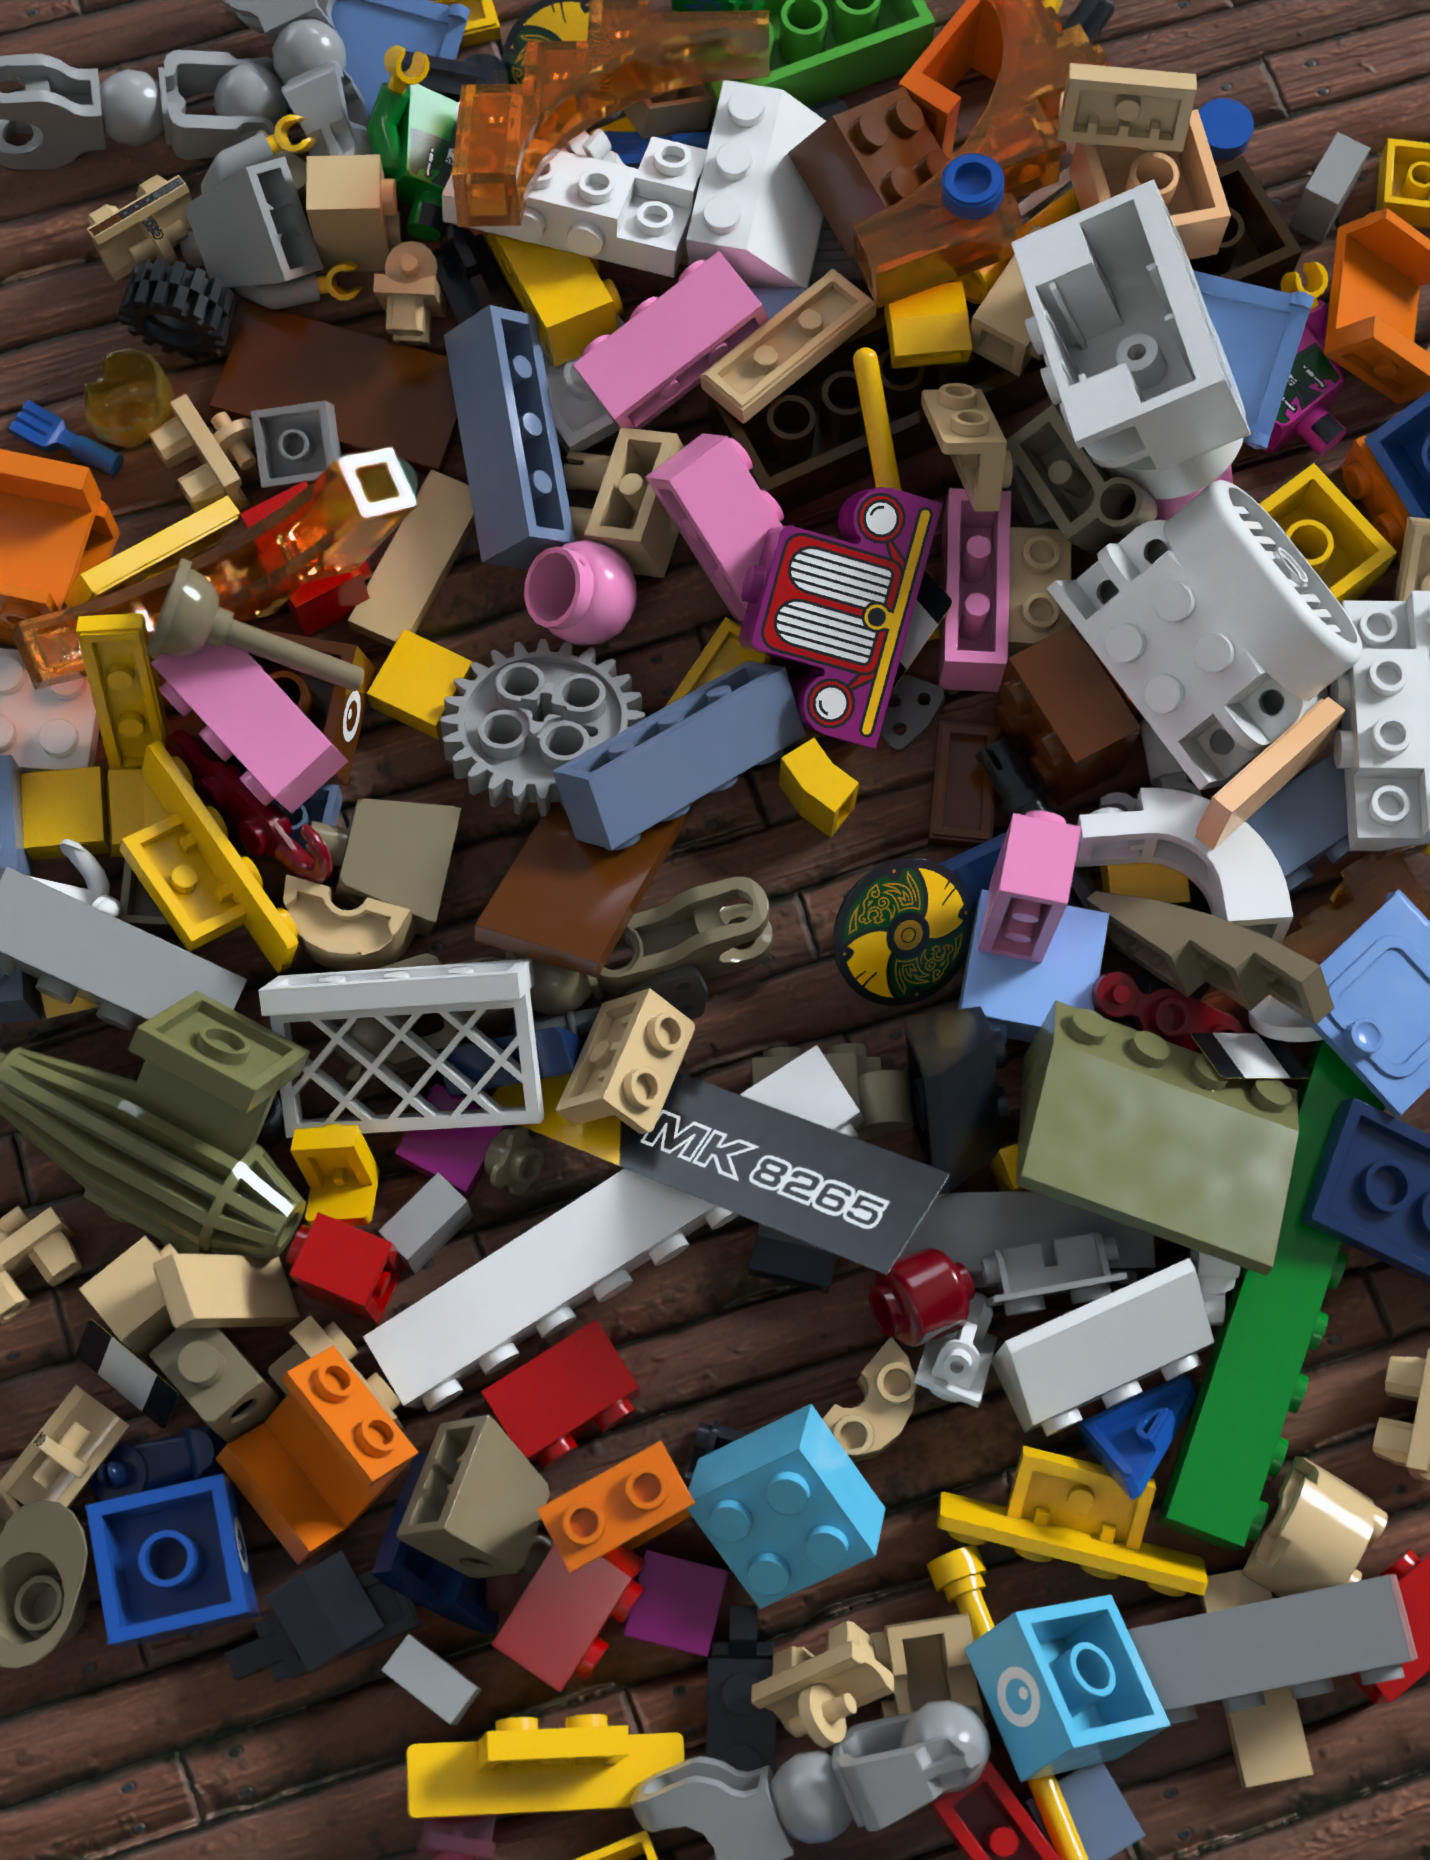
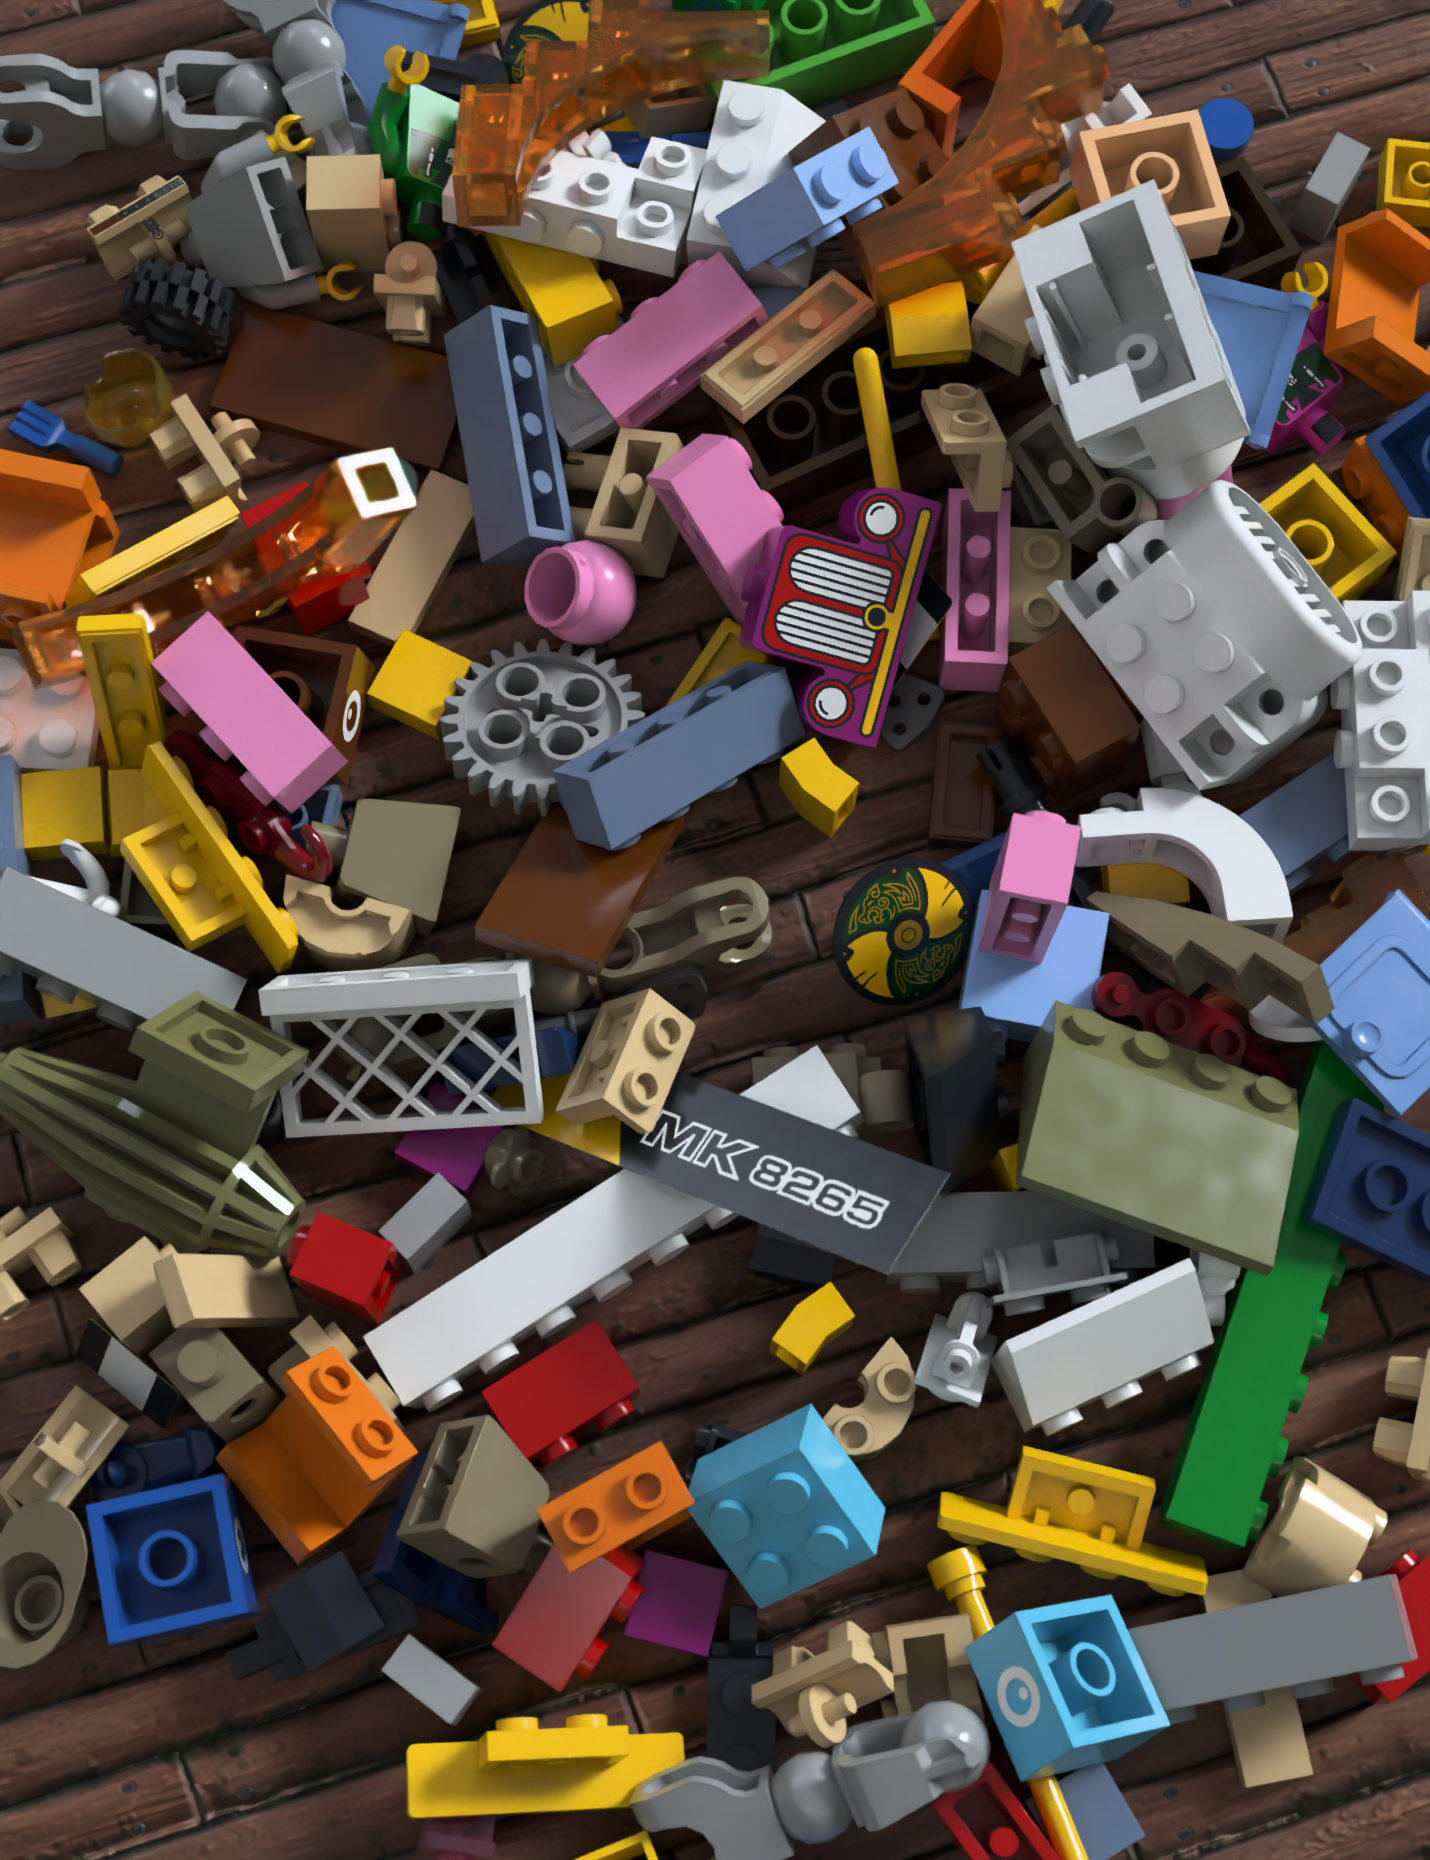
(194, 618): dark tan piece -> none
(295, 443): light grey piece -> none
(338, 1172): yellow bracket -> none
(809, 202): none -> light blue brick
(811, 1327): none -> yellow piece
(922, 1297): dark red head -> none
(972, 186): blue tile -> none
(1126, 107): tan bracket -> none
(1137, 1432): blue tile -> none
(1250, 1056): sticker -> none
(1268, 772): light nougat tile -> none

